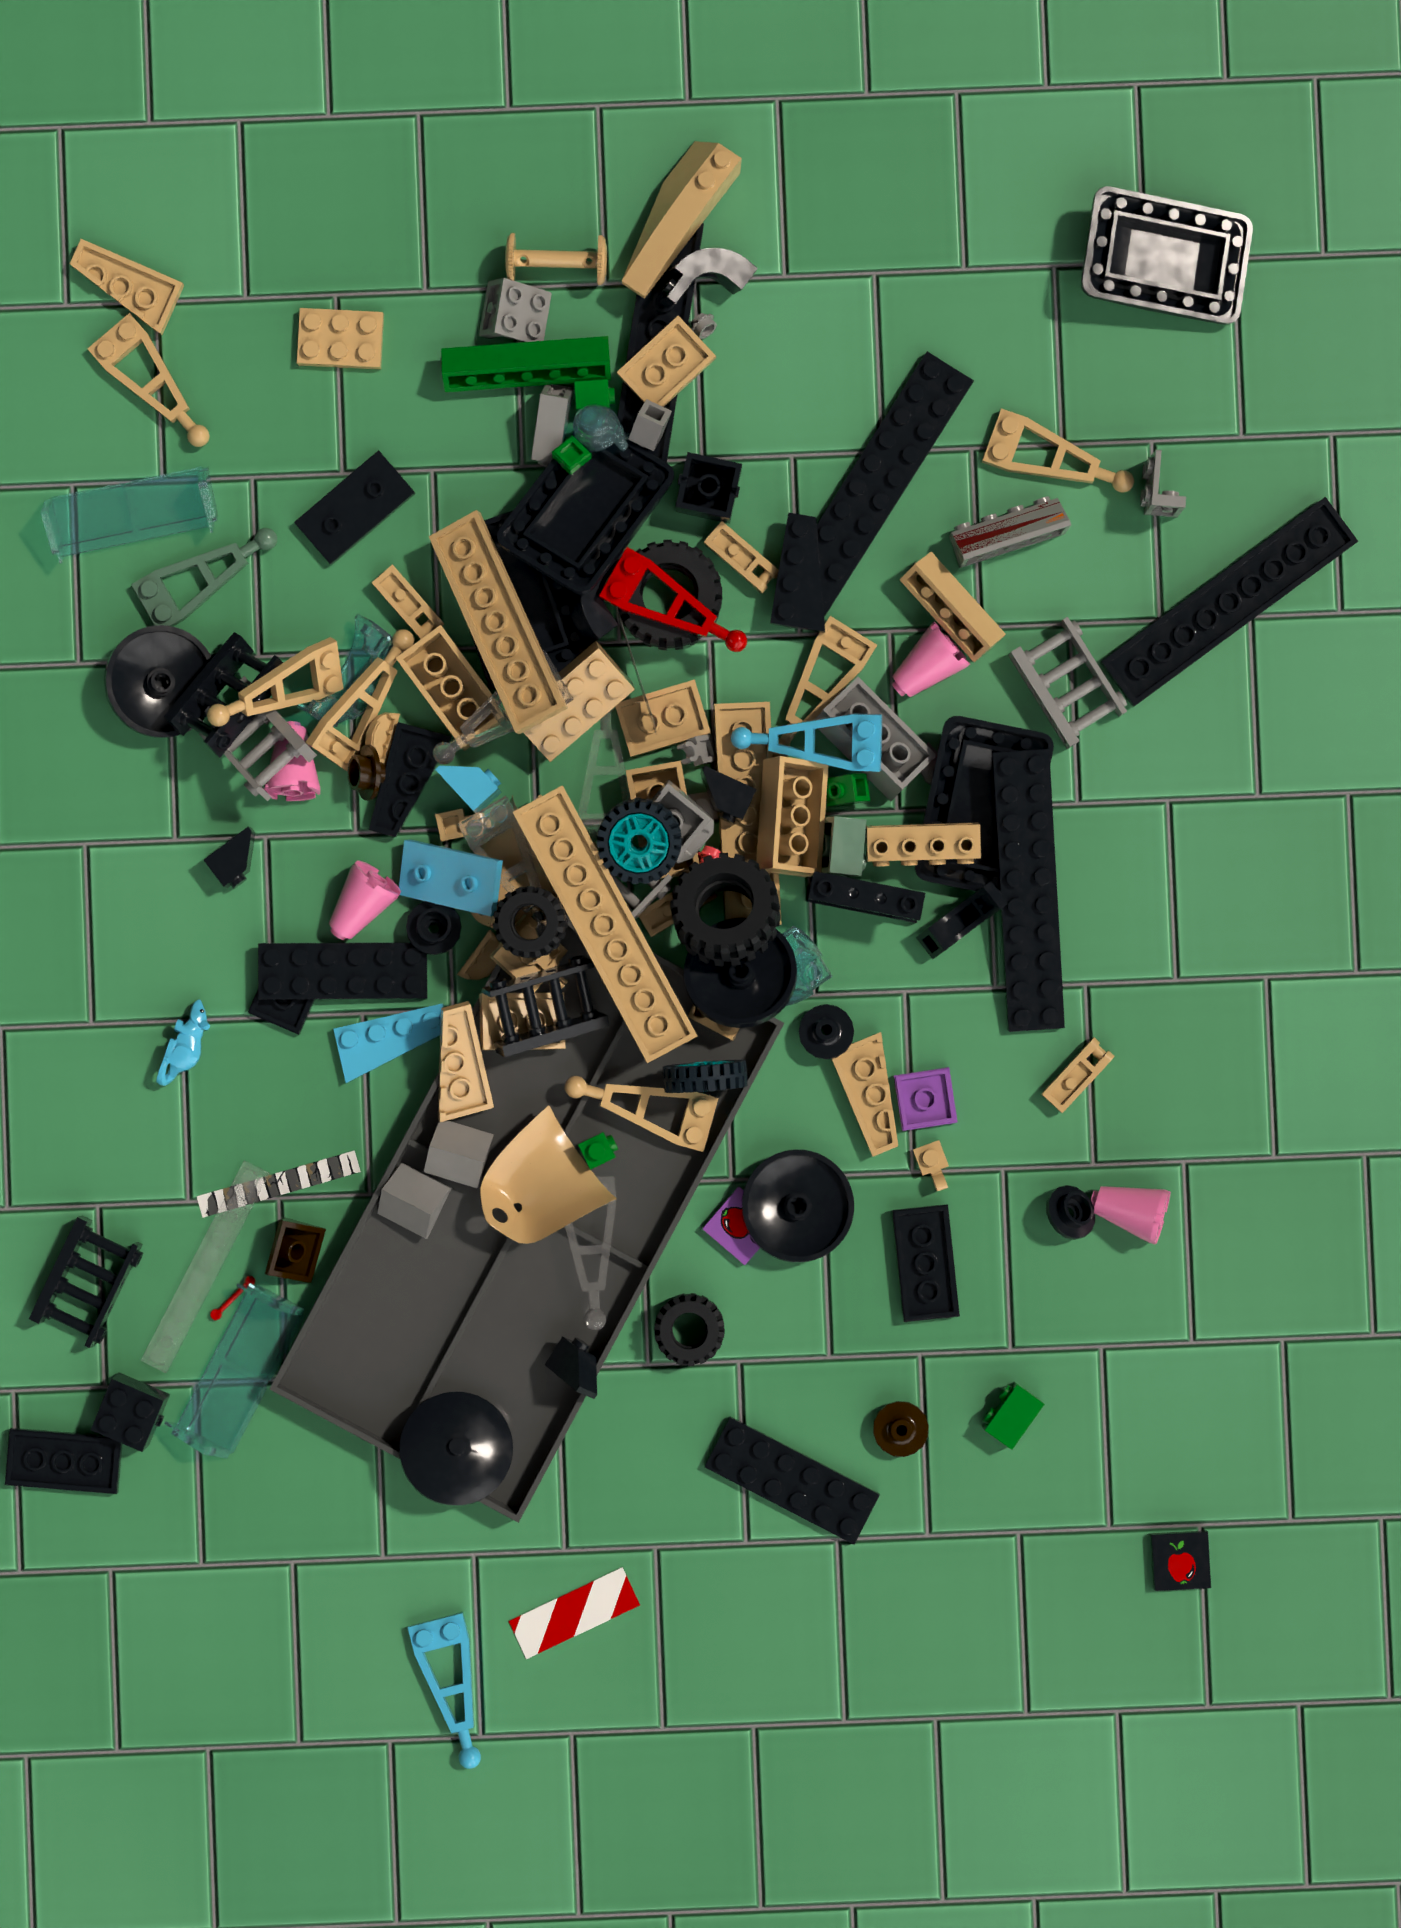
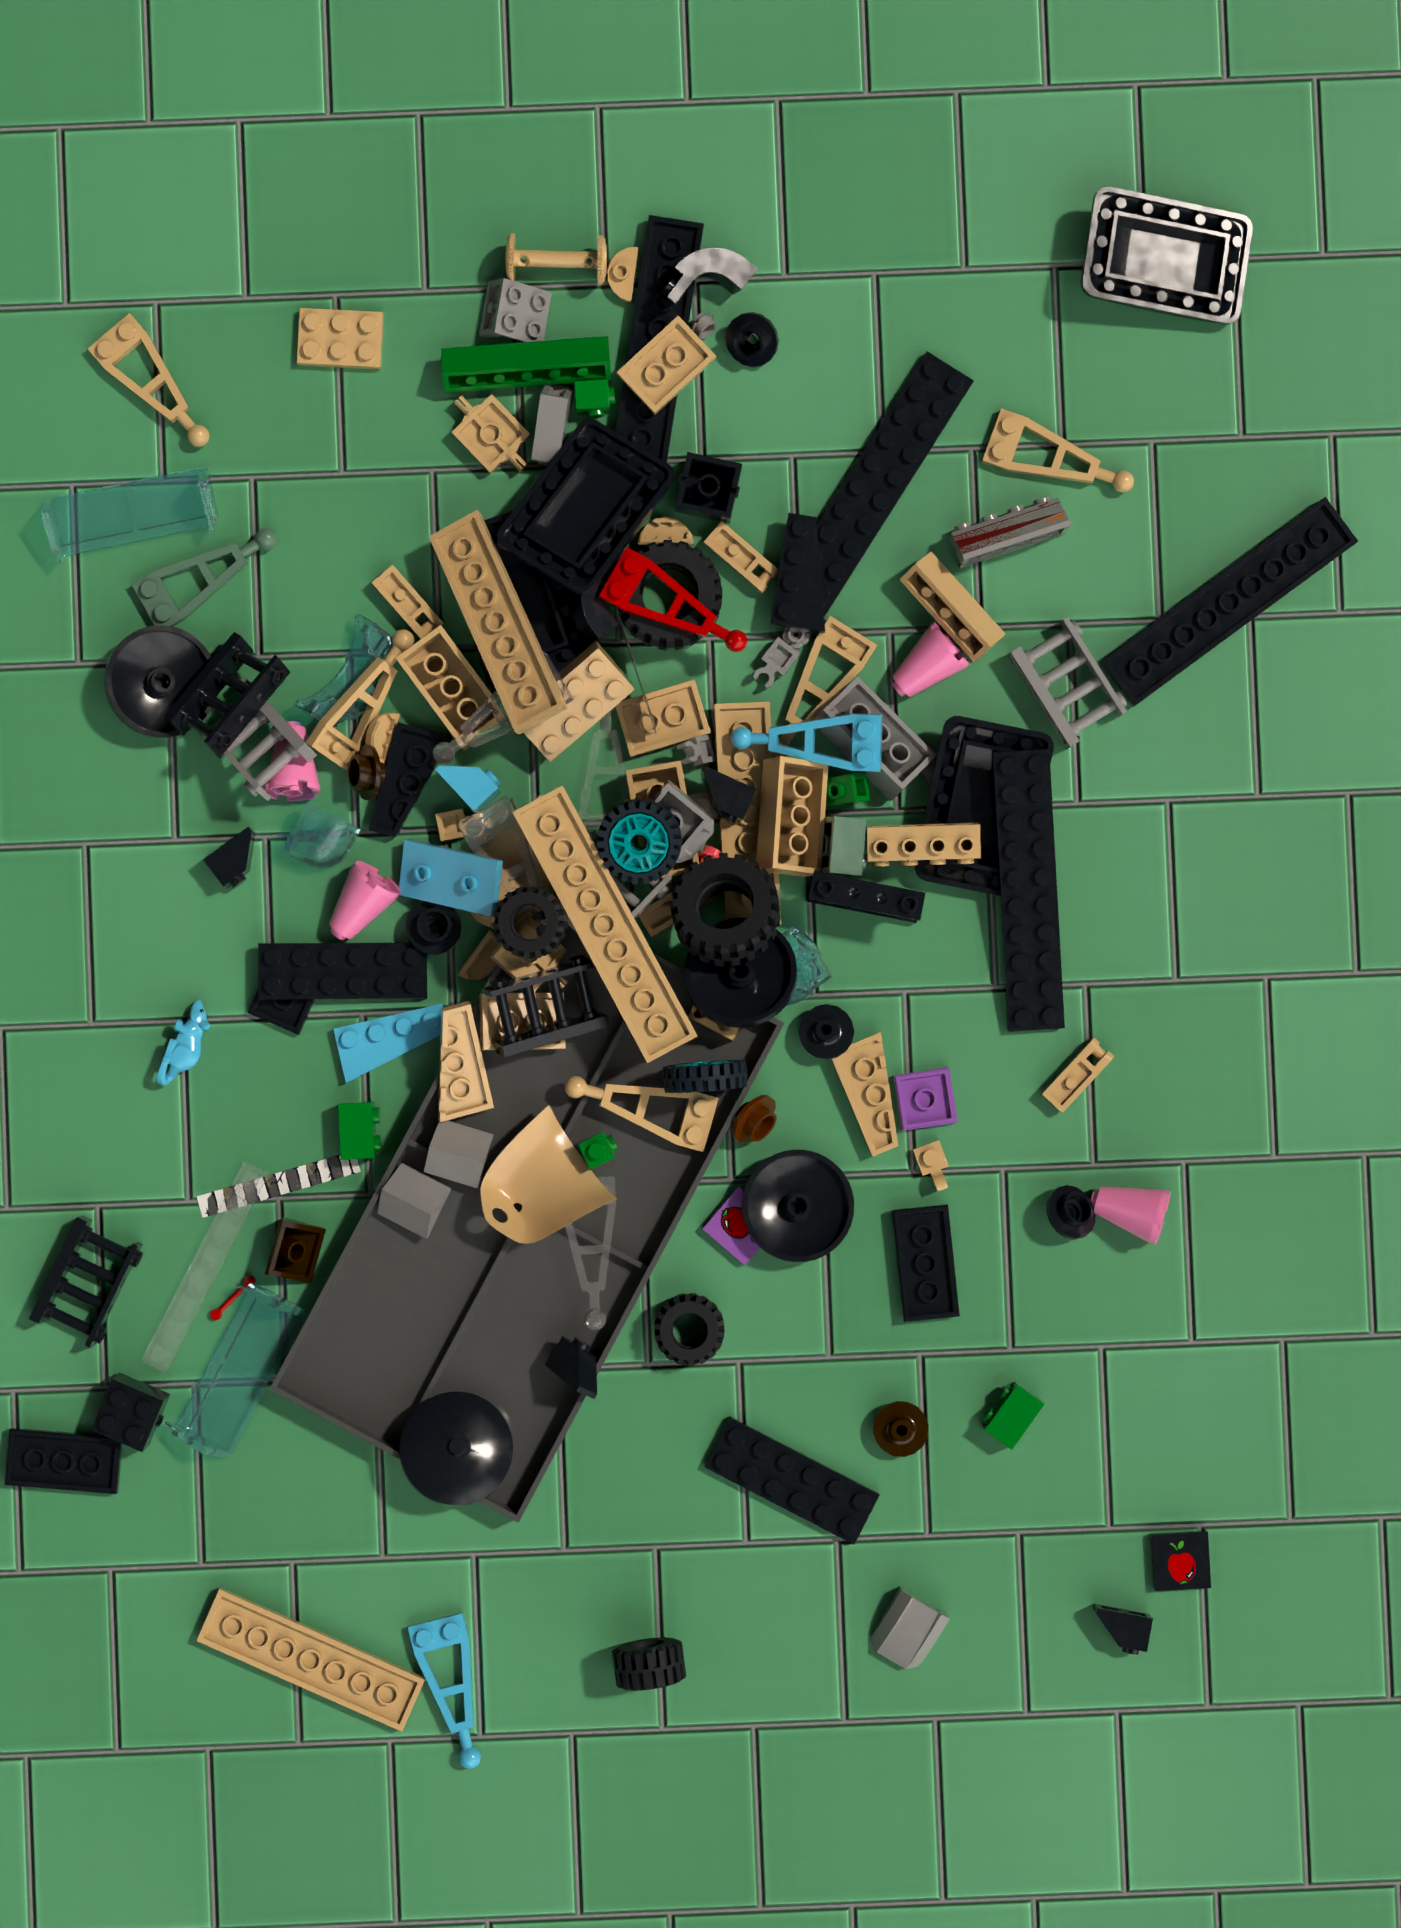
(134, 286): tan wing -> none
(311, 1659): none -> tan plate
(320, 838): none -> clear light blue brick
(325, 678): tan plate -> none
(354, 507): black plate -> none
(358, 1130): none -> green brick
(490, 433): none -> tan plate
(571, 455): green tile -> none
(574, 1613): sticker -> none
(599, 428): clear light blue hat -> none
(622, 273): none -> tan plate
(649, 1663): none -> black tyre
(650, 425): light grey brick -> none
(665, 529): none -> tan plate
(679, 210): tan wedge -> none
(744, 347): none -> black piece
(755, 1119): none -> reddish brown piece
(778, 659): none -> light grey plate
(794, 642): none -> light grey plate
(908, 1629): none -> light grey slope
(962, 920): black arch -> none
(1127, 1627): none -> black slope
(1165, 504): light grey bracket -> none

